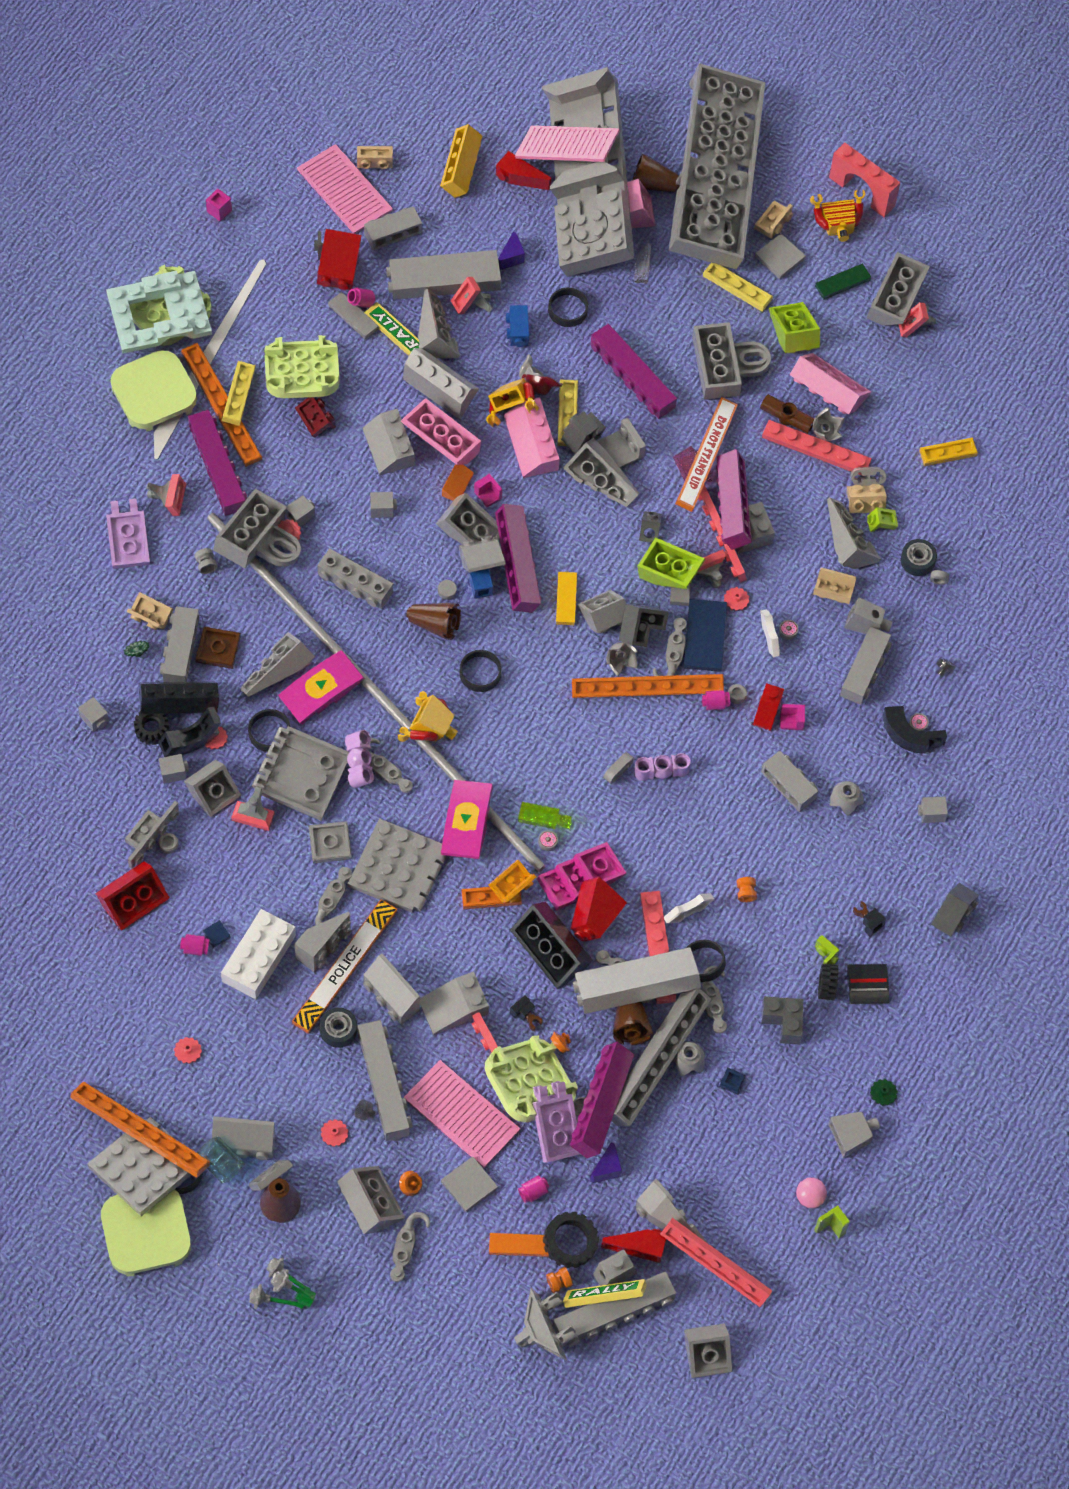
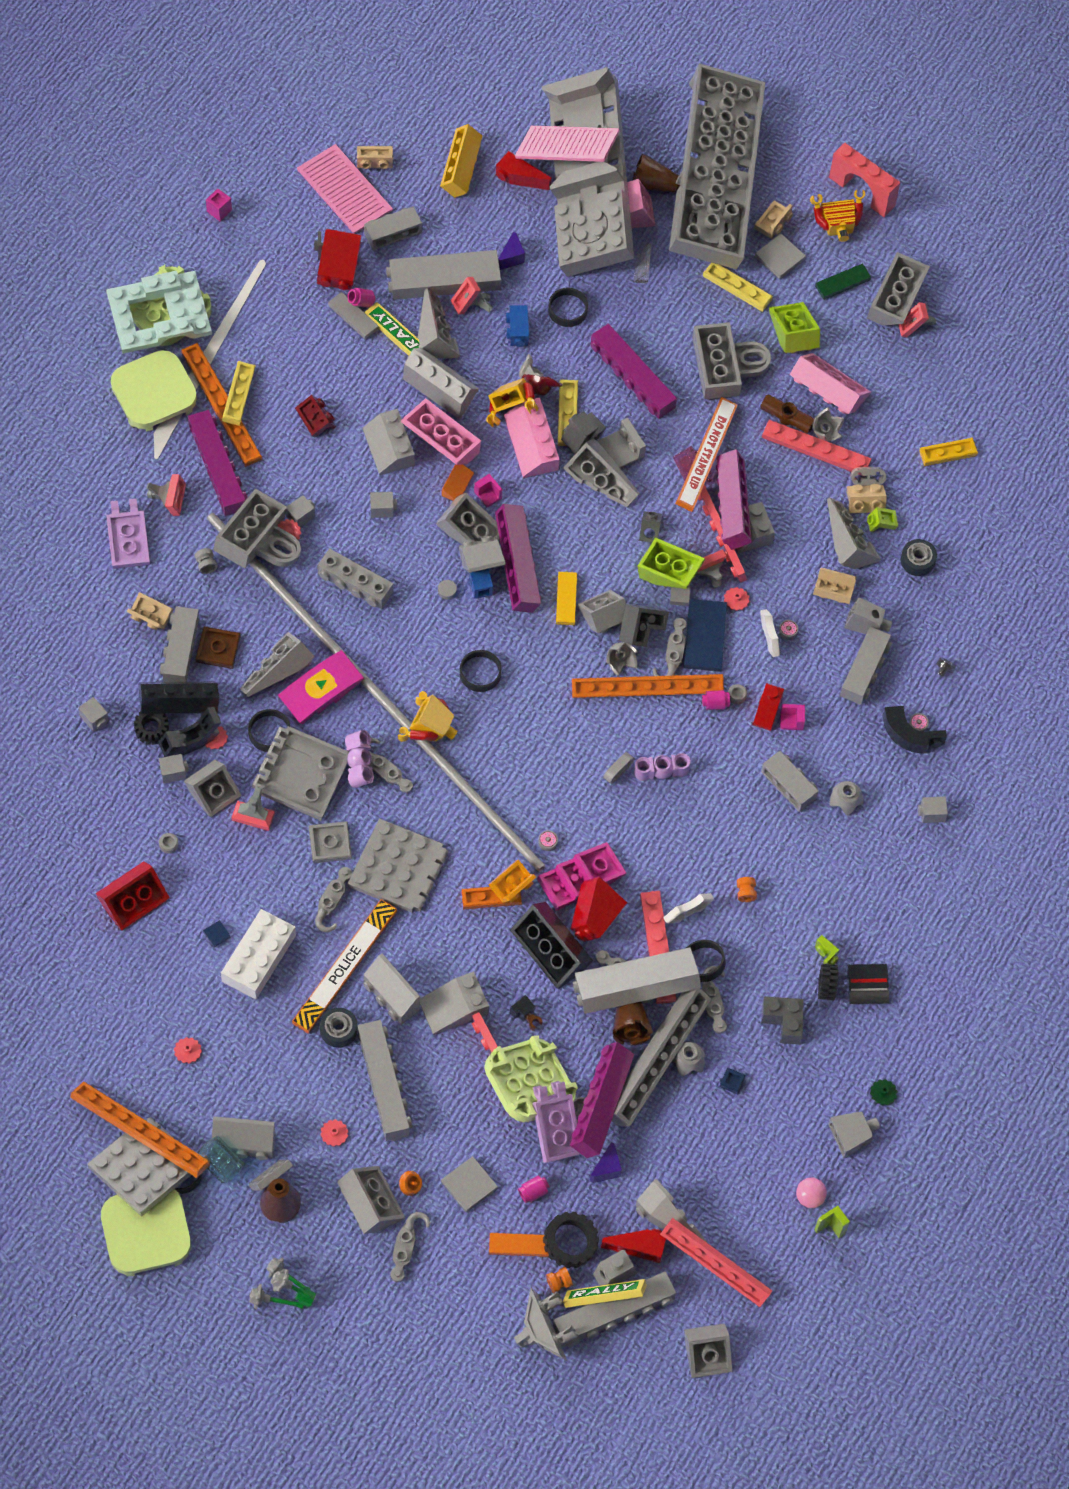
(136, 649): dark green piece -> none
(147, 830): light grey bracket -> none
(194, 945): dark pink brick -> none
(302, 368): yellowish green tile -> none
(322, 940): light grey slope -> none
(364, 1110): clear smoke tile -> none
(436, 618): reddish brown cone -> none
(461, 1113): bright pink window -> none
(466, 819): dark pink slope -> none
(543, 816): clear neon green plate -> none
(561, 1041): orange hat -> none
(872, 920): black piece -> none
(939, 577): light grey tile -> none
(957, 905): dark grey brick -> none

